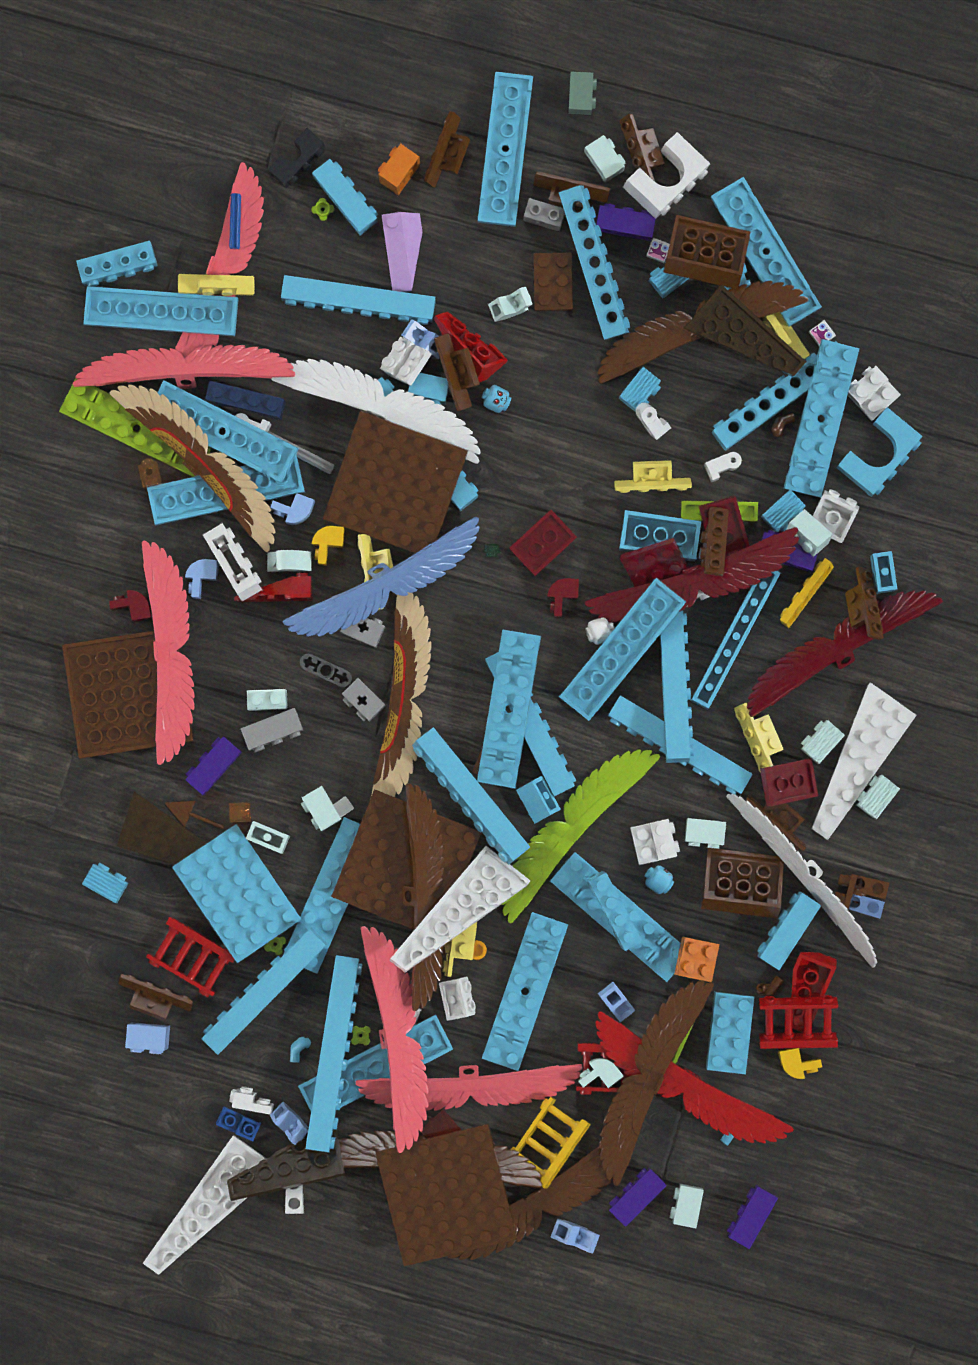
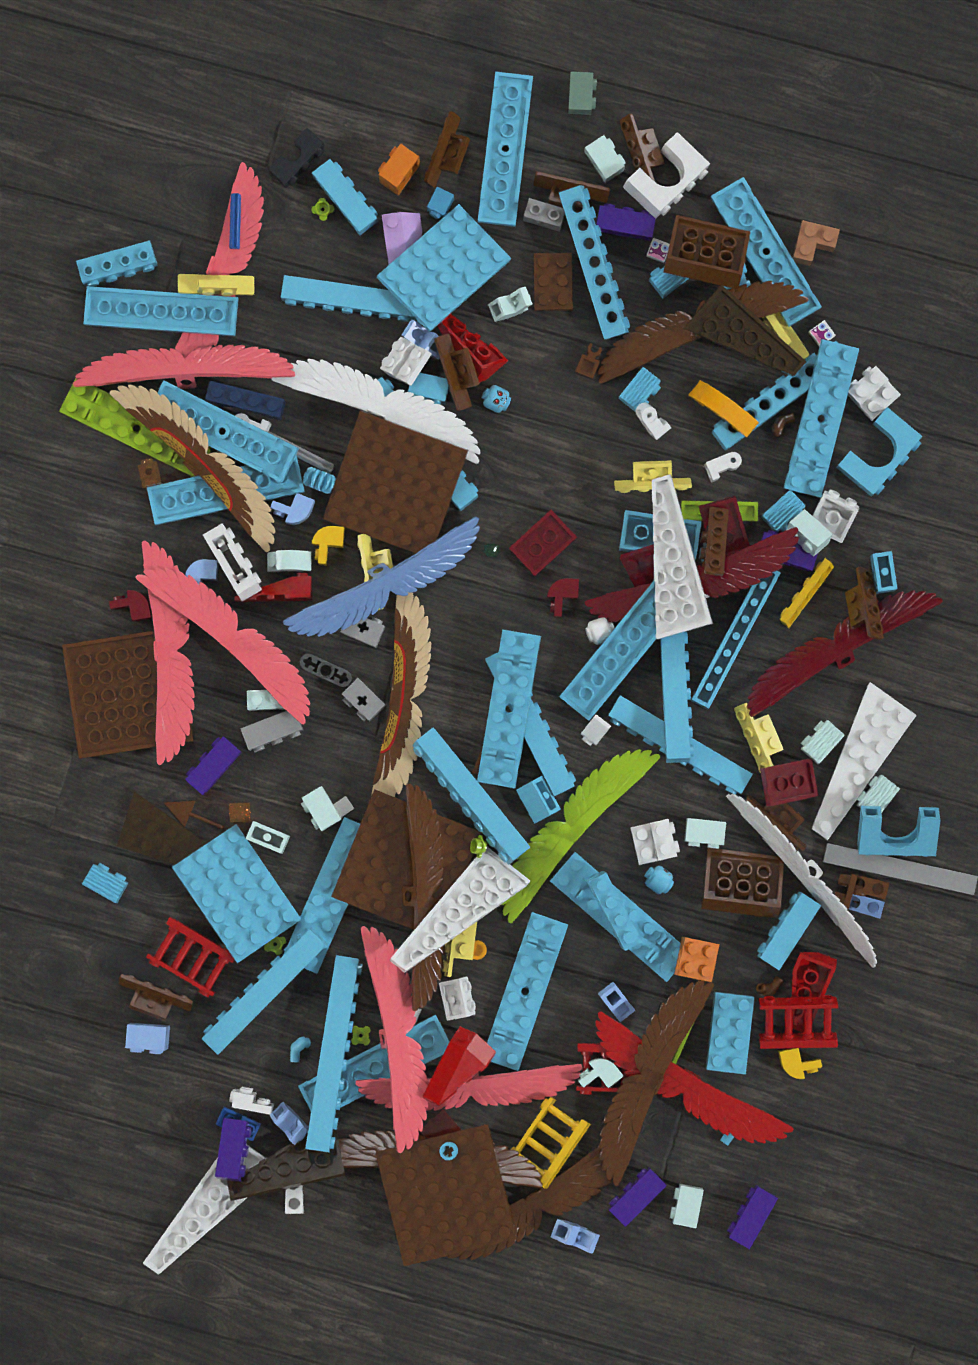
(232, 1150): none -> dark purple brick
(246, 645): none -> coral piece
(319, 480): none -> medium azure gear
(440, 203): none -> dark azure brick
(443, 268): none -> medium azure plate
(443, 1148): none -> medium azure bush
(460, 1062): none -> red wedge
(478, 846): none -> lime plate
(588, 364): none -> reddish brown plate
(595, 730): none -> white slope
(678, 586): none -> white wing
(724, 407): none -> light orange slope
(811, 237): none -> nougat brick
(901, 869): none -> light grey tile
(919, 842): none -> medium azure arch

